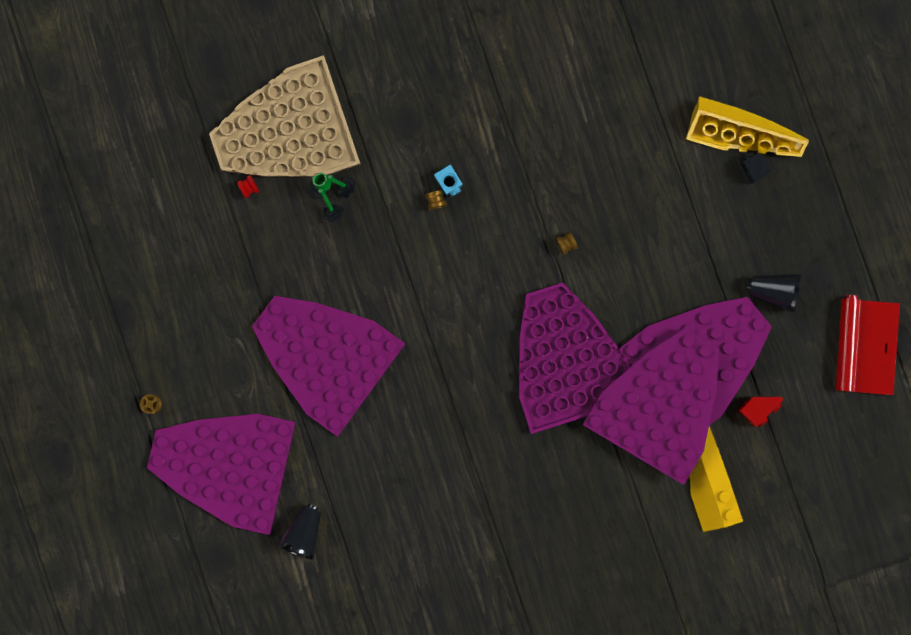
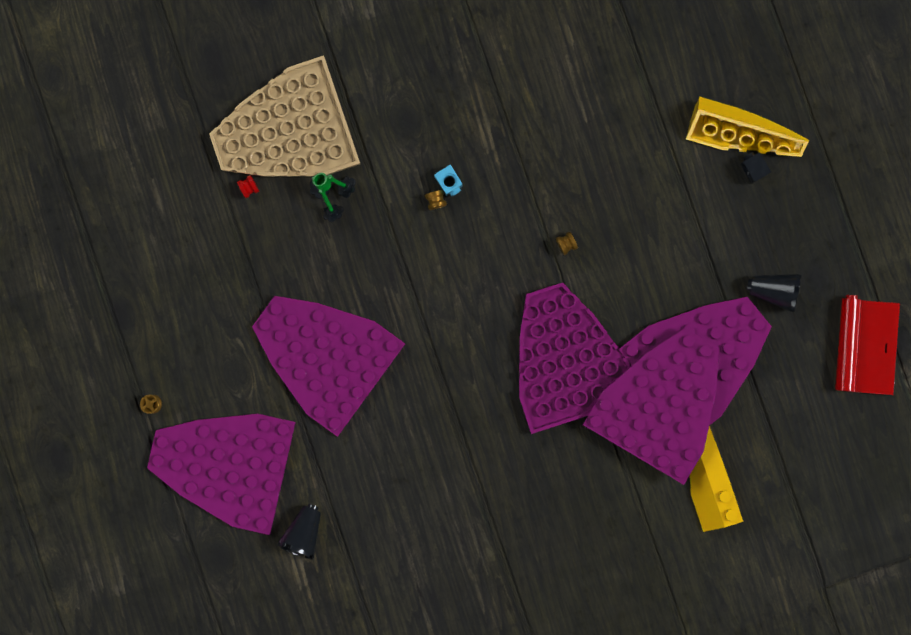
(758, 408): red slope -> none

